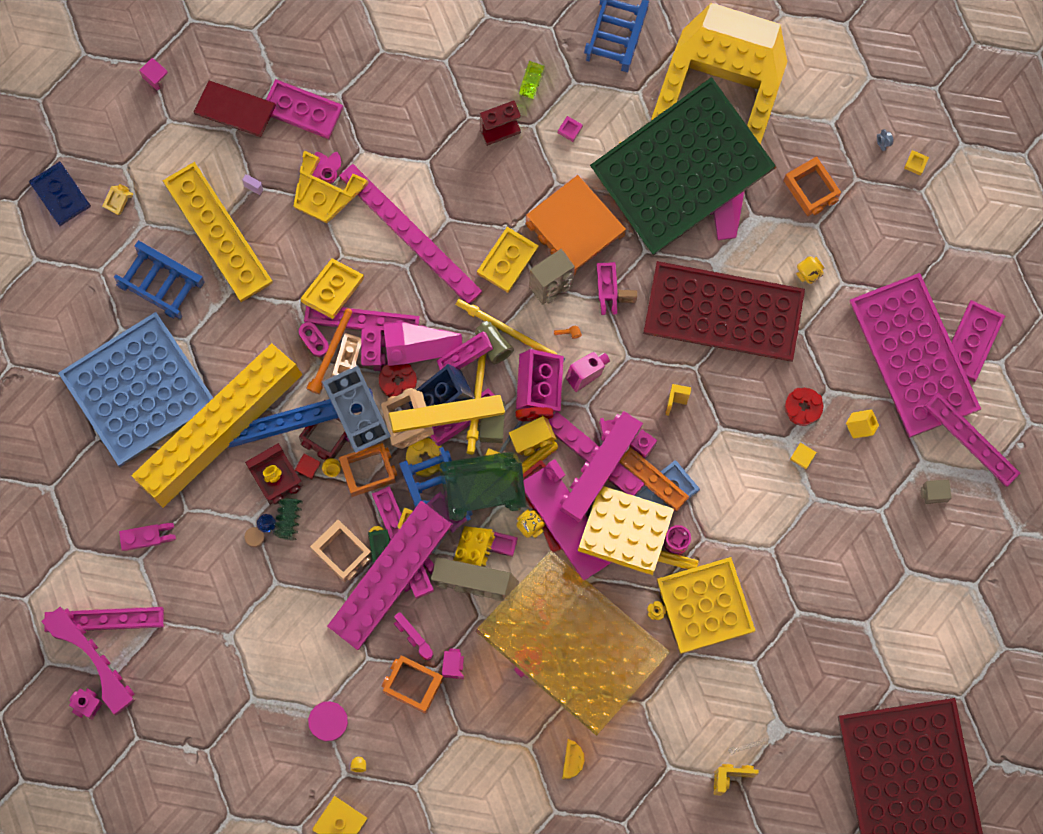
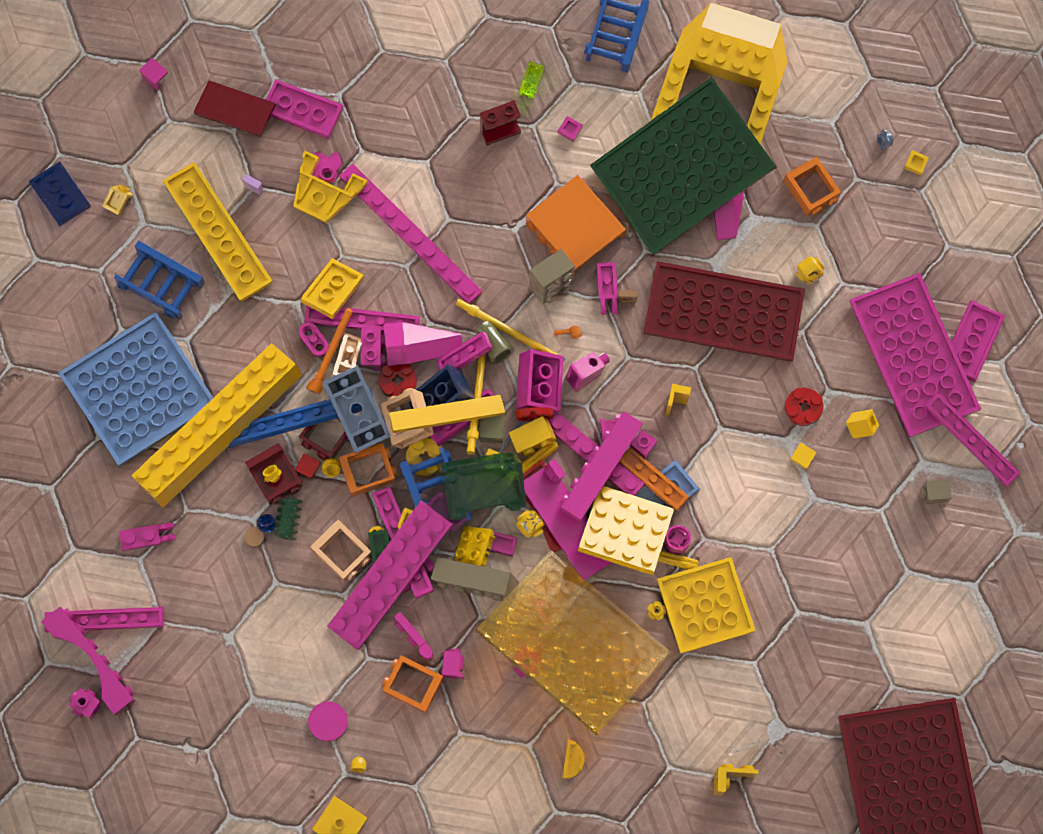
(507, 259): yellow plate -> none

